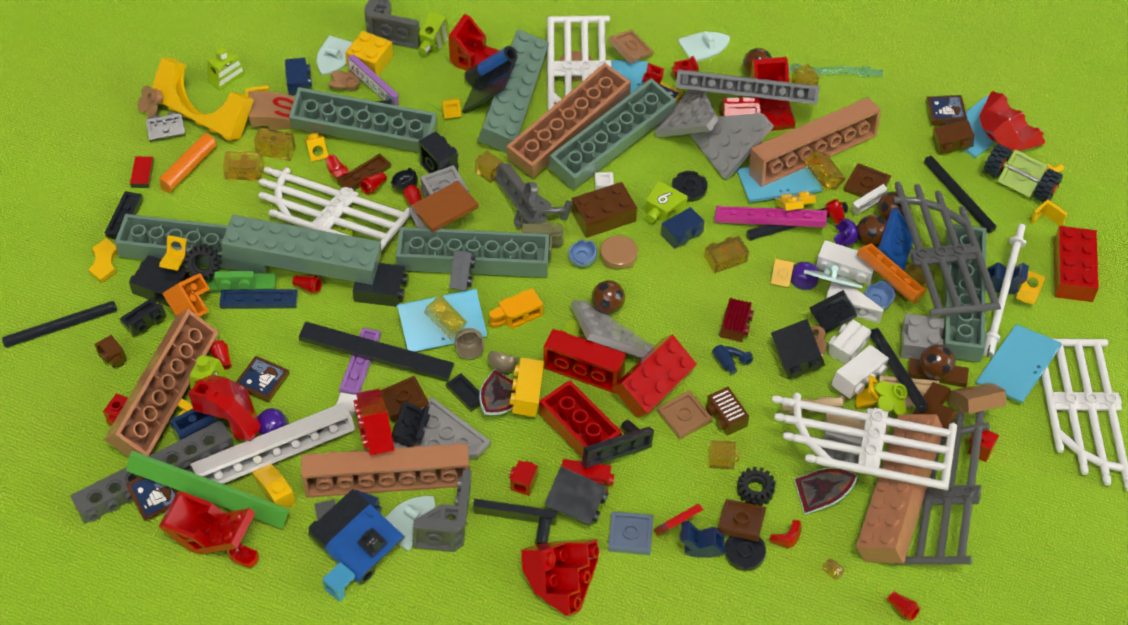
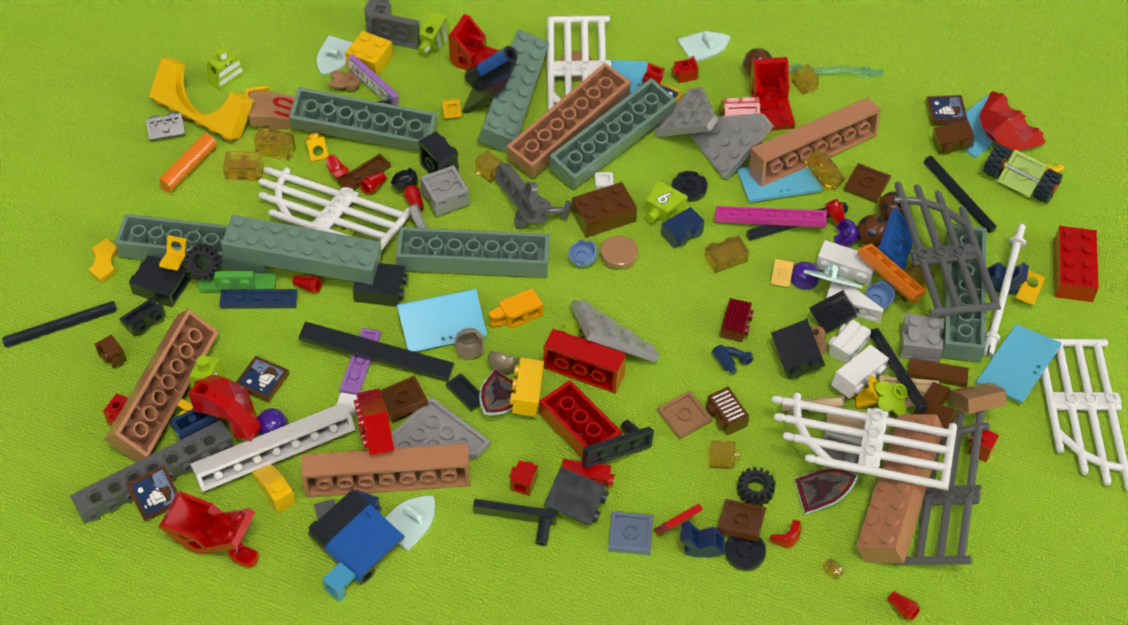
(128, 204): black plate -> none
(142, 172): red tile -> none
(150, 99): medium nougat plate -> none
(187, 296): orange brick -> none
(206, 489): bright green tile -> none
(220, 350): red cone -> none
(297, 75): dark blue brick -> none
(372, 542): black tile -> none
(410, 423): black bracket -> none
(433, 529): dark grey bracket -> none
(445, 206): dark orange tile -> none
(445, 317): clear yellow brick -> none
(461, 270): bracket -> none
(556, 233): olive piece -> none
(561, 572): red brick -> none
(608, 297): reddish brown piece -> none
(631, 46): medium nougat tile -> none
(654, 376): red brick -> none
(747, 86): dark grey brick -> none
(790, 202): yellow plate -> none
(869, 199): white tile -> none
(937, 361): reddish brown piece -> none
(1051, 211): yellow bracket -> none

